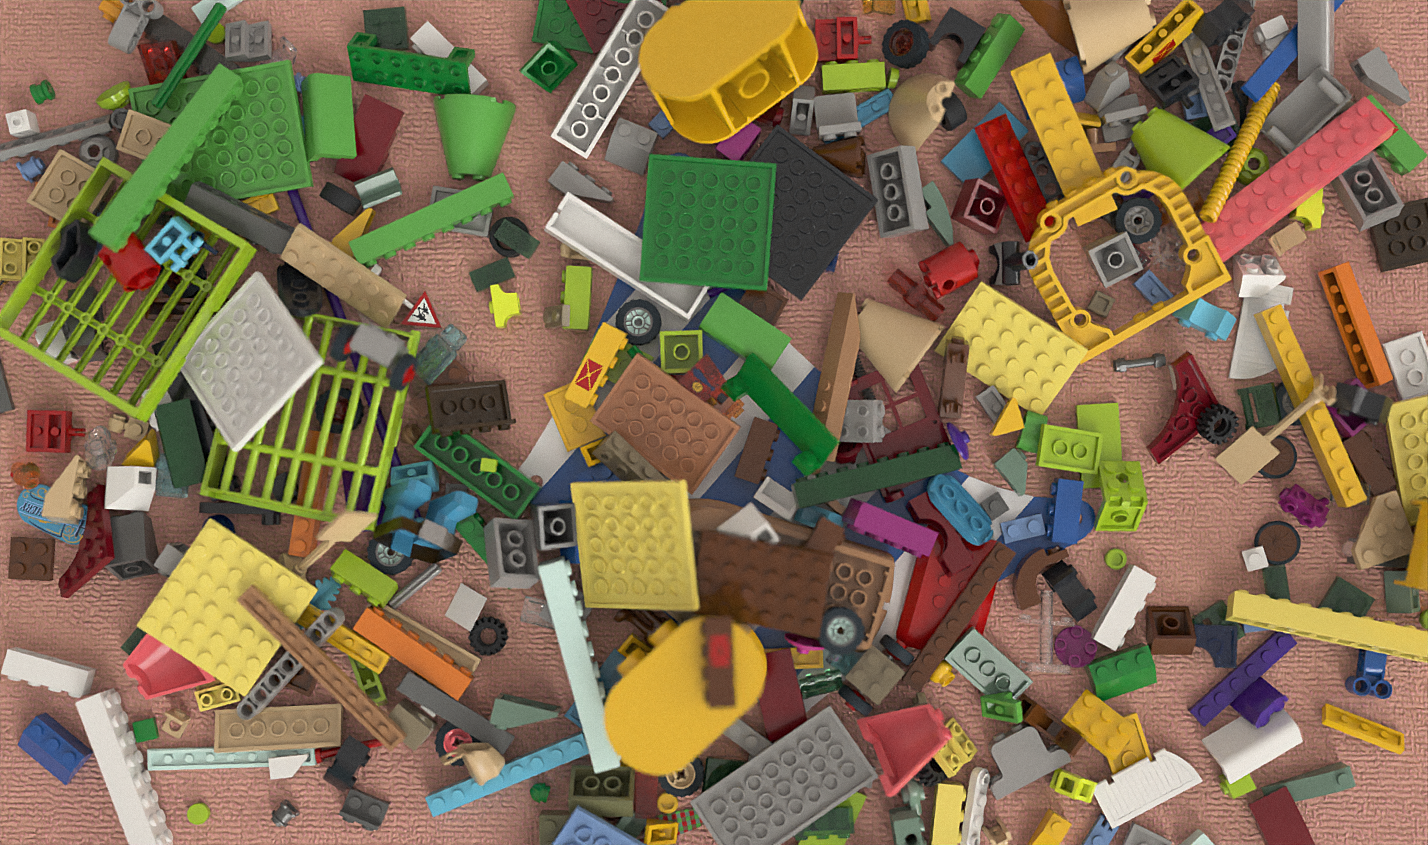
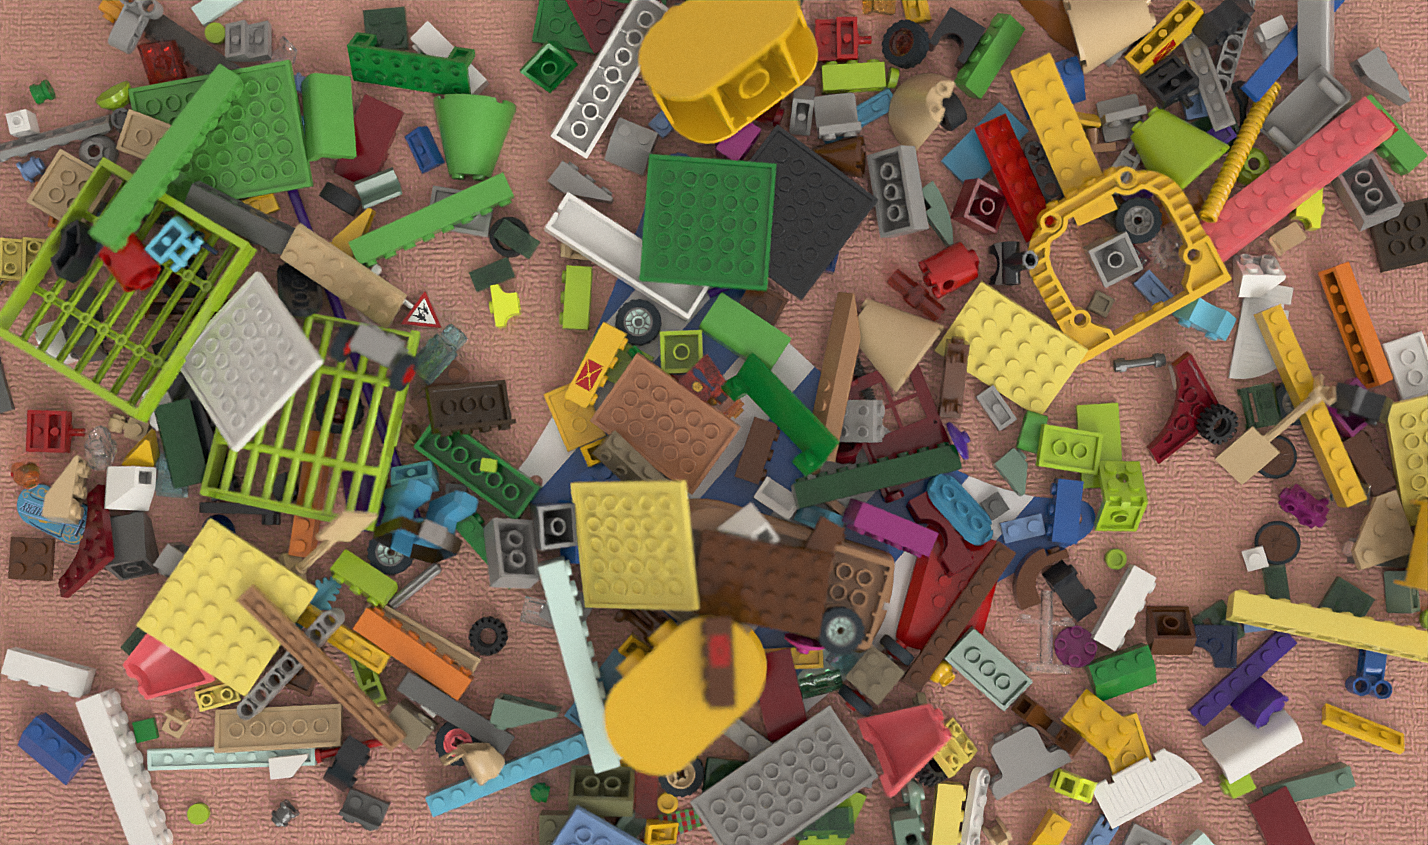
(188, 55): green axle -> none
(424, 149): none -> blue slope
(465, 607): white sticker -> none
(557, 316): dark tan plate -> none
(1001, 707): bright green slope -> none
(1008, 420): yellow slope -> none
(1107, 86): light grey slope -> none

